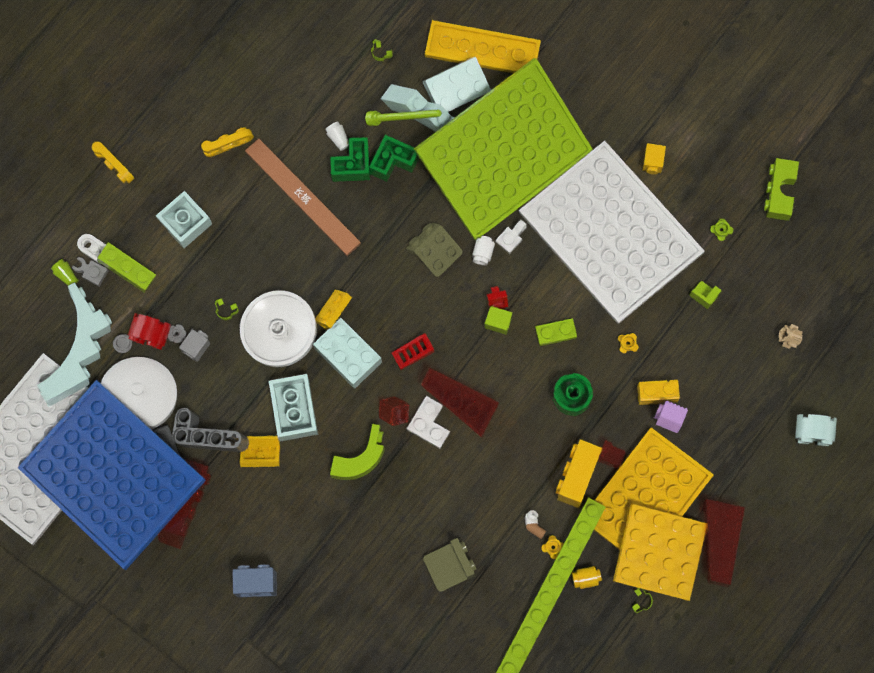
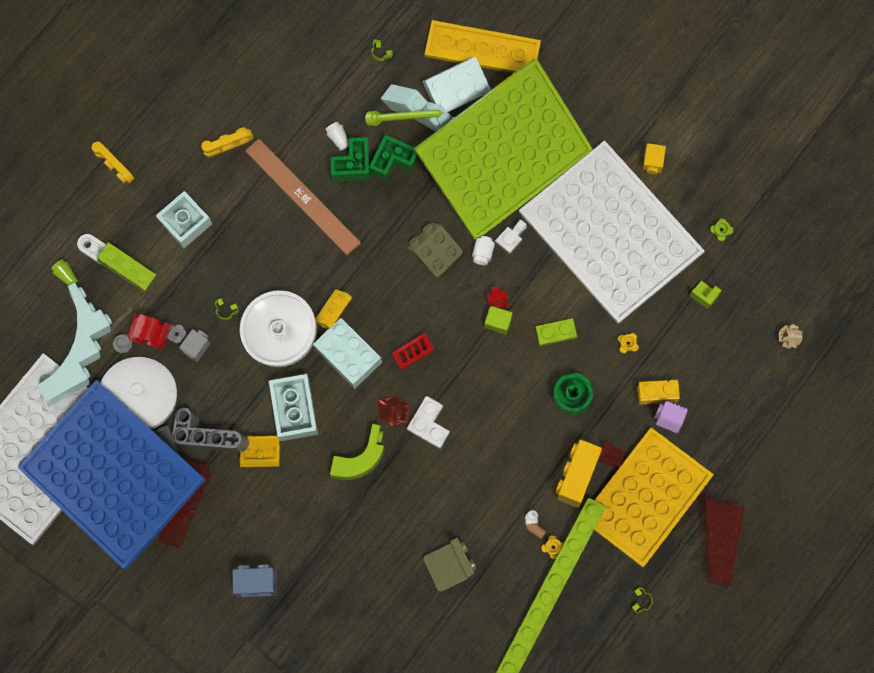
(93, 272): light grey plate -> none
(465, 403): clear red wedge -> none
(586, 577): yellow brick -> none
(660, 552): yellow plate -> none
(779, 205): lime arch -> none
(815, 428): light aqua brick -> none

